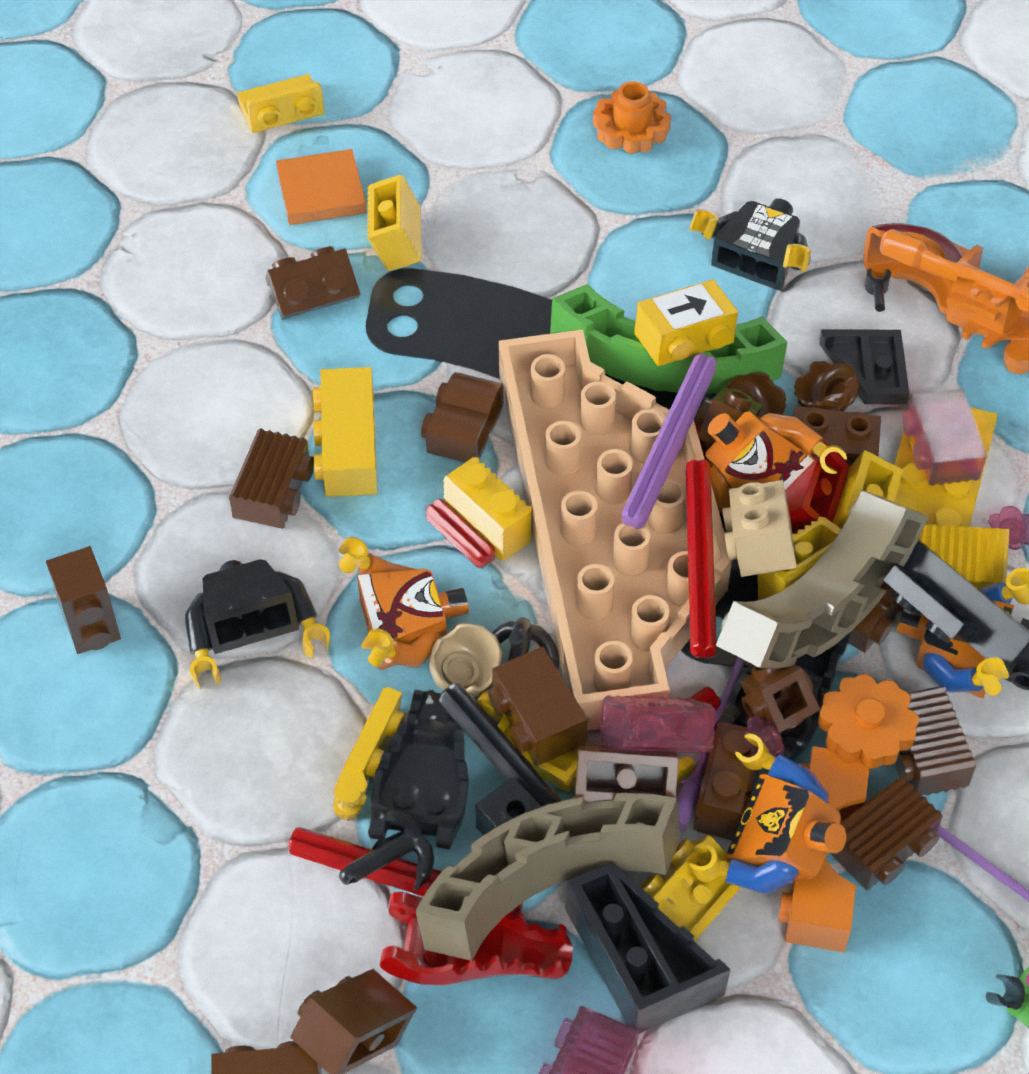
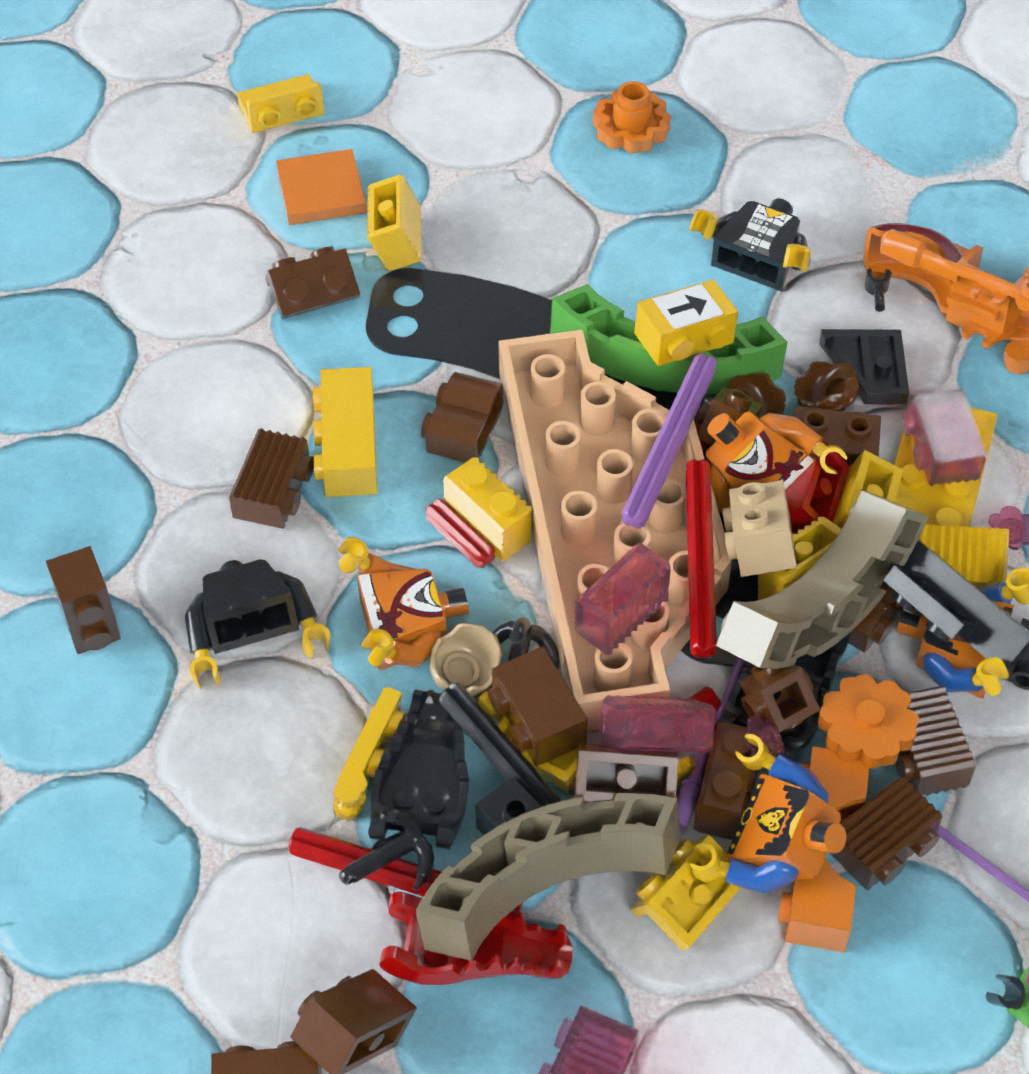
(622, 598): none -> clear pink brick
(640, 953): black wedge -> none

